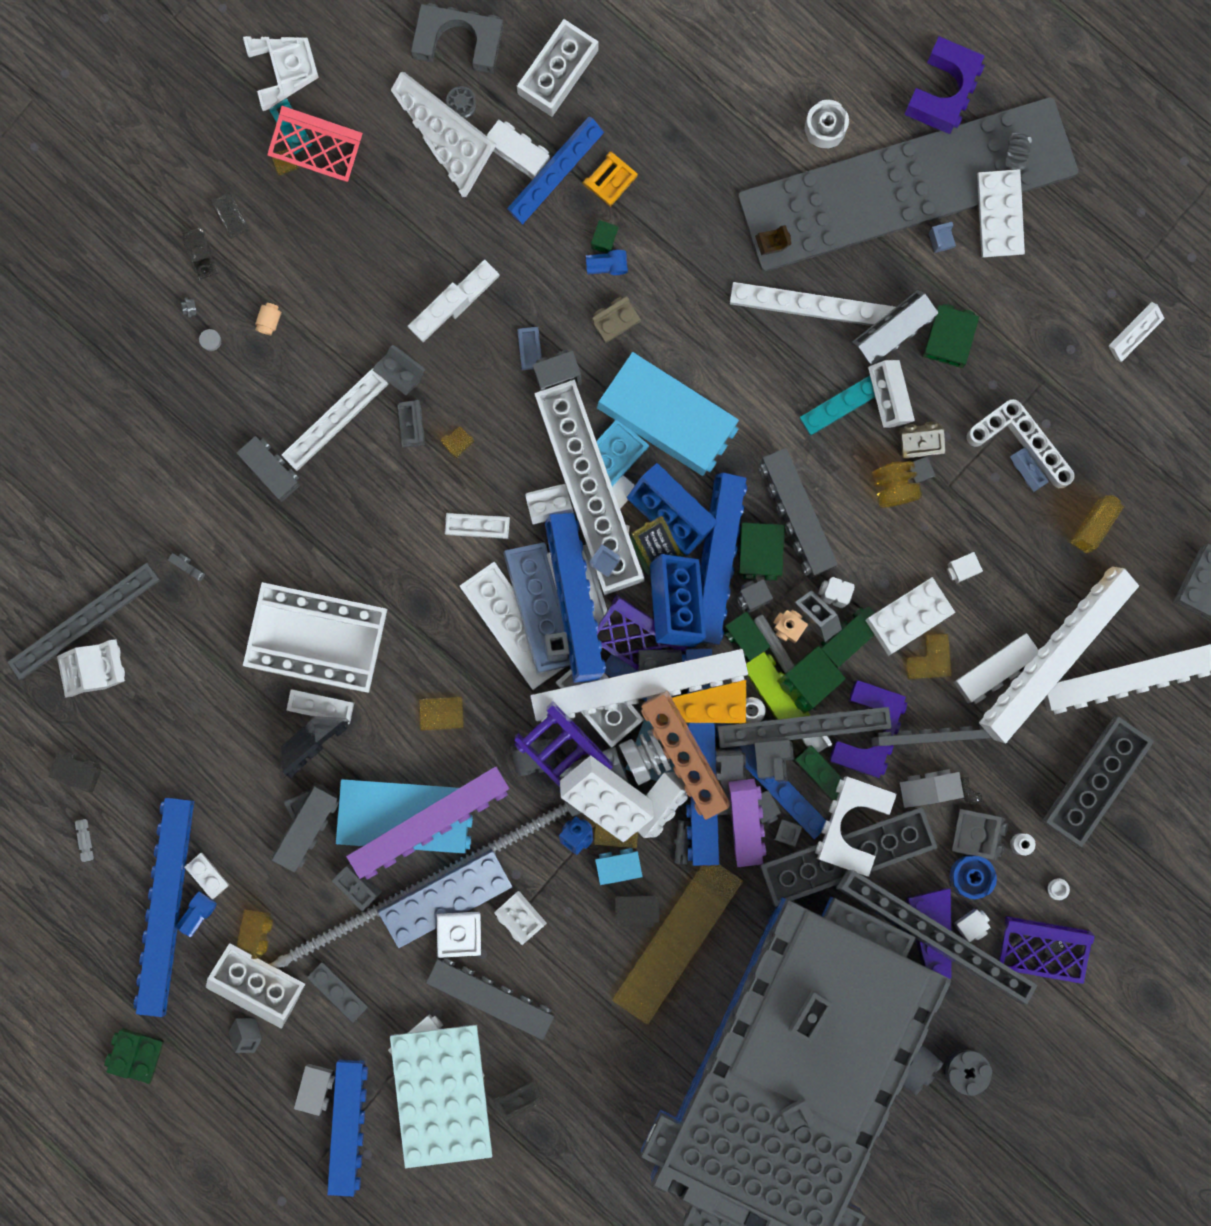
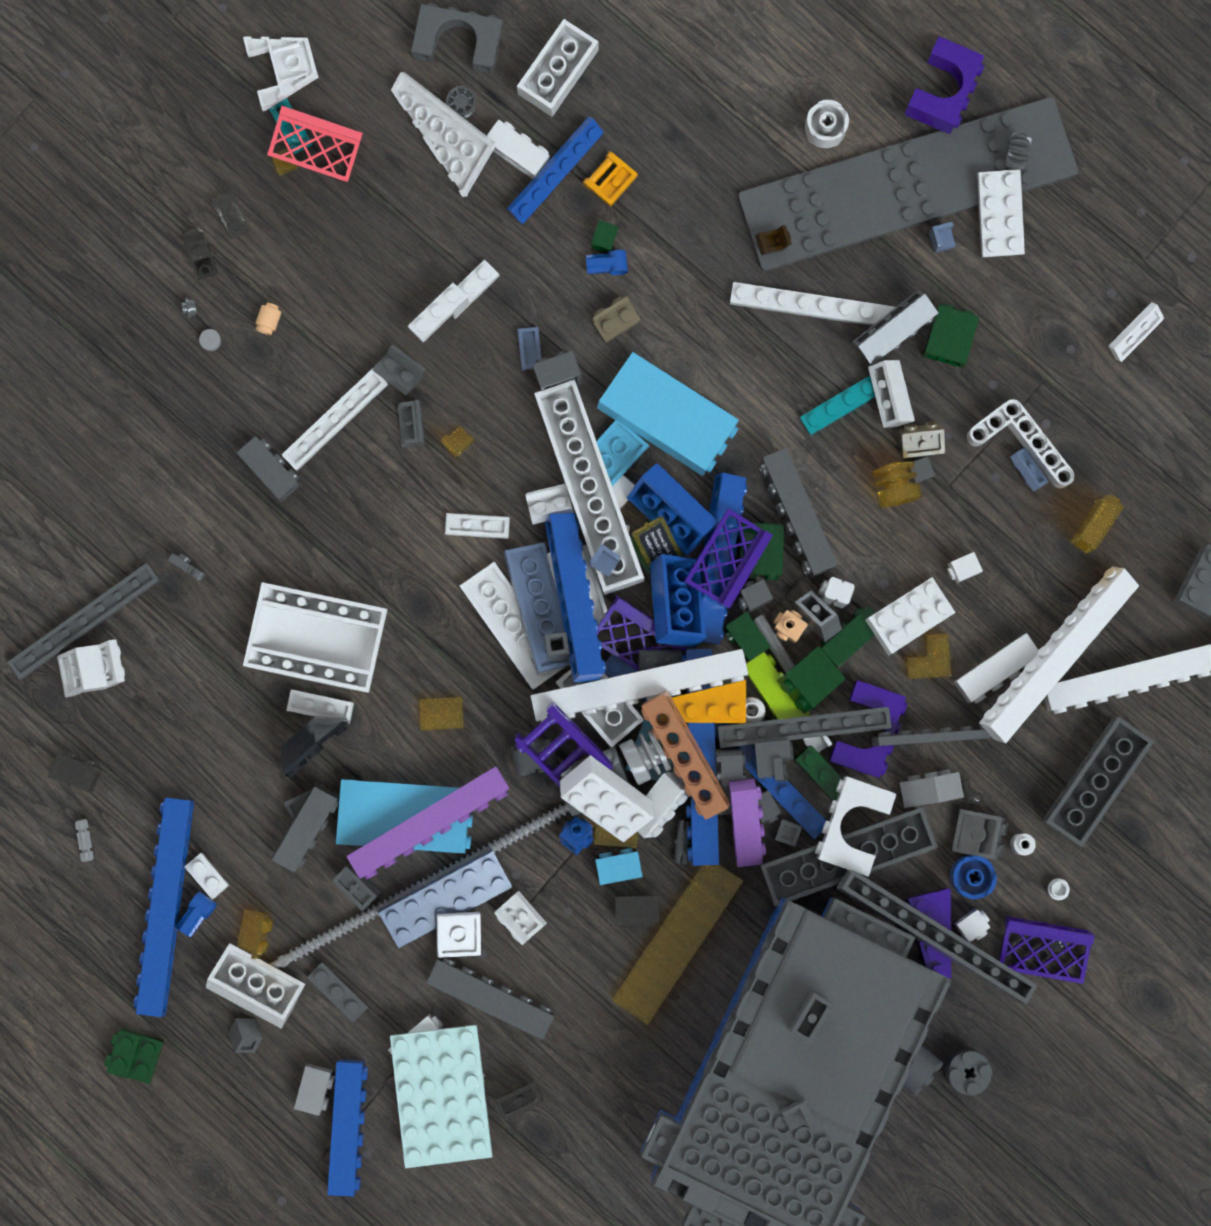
(743, 569): none -> dark purple fence

